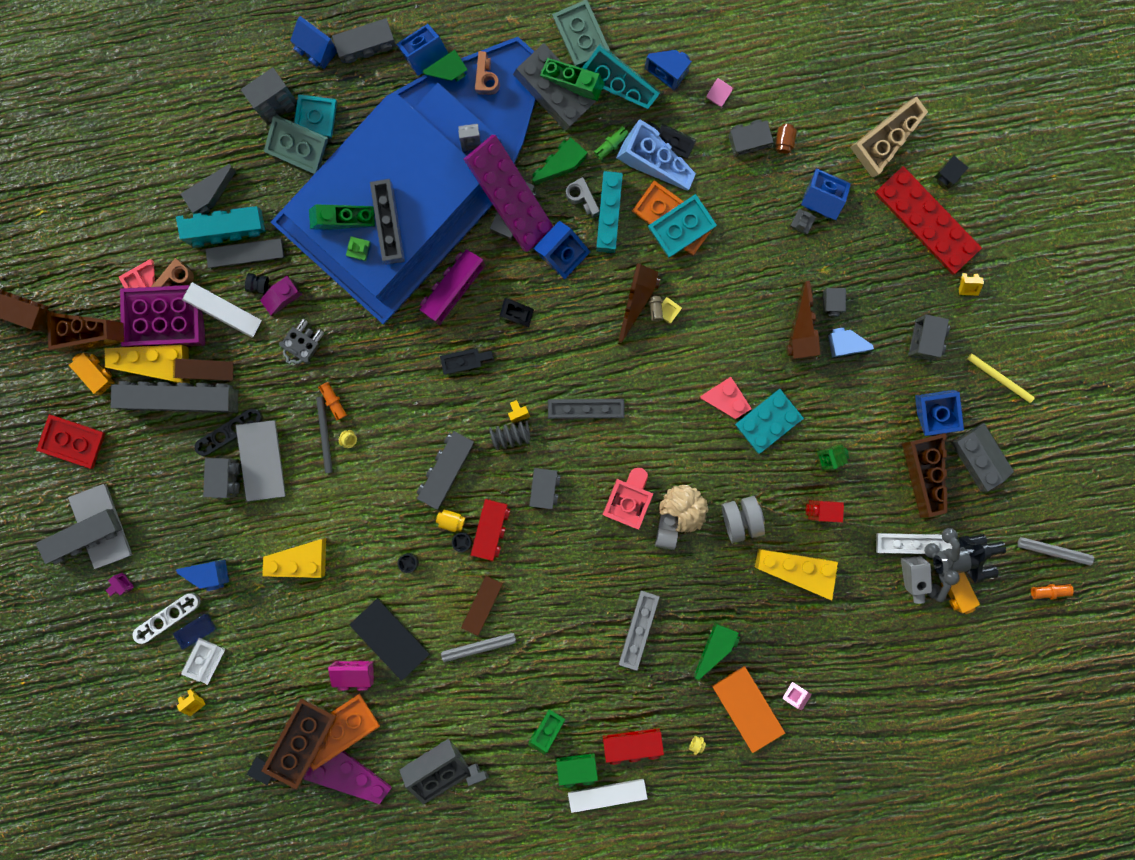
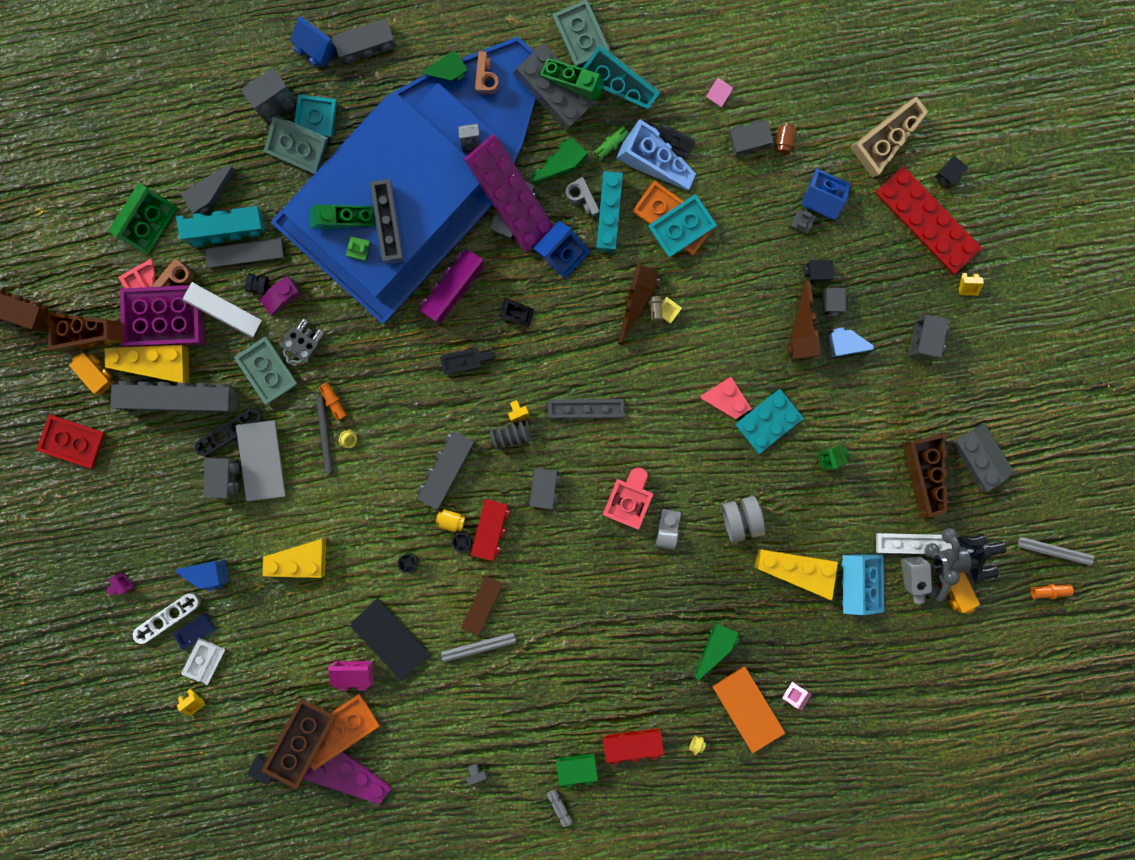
(79, 536): dark grey brick -> none
(89, 504): light grey tile -> none
(143, 219): none -> green slope
(203, 369): reddish brown tile -> none
(266, 370): none -> sand green plate
(422, 49): blue slope -> none
(435, 772): dark grey slope -> none
(546, 732): green plate -> none
(559, 808): none -> light grey axle
(607, 795): white tile -> none
(639, 630): light grey plate -> none
(668, 67): blue slope -> none
(687, 506): tan hair -> none
(819, 270): none -> black brick
(825, 511): red brick -> none
(863, 584): none -> medium azure slope
(939, 412): blue slope -> none
(1001, 378): light yellow bar -> none

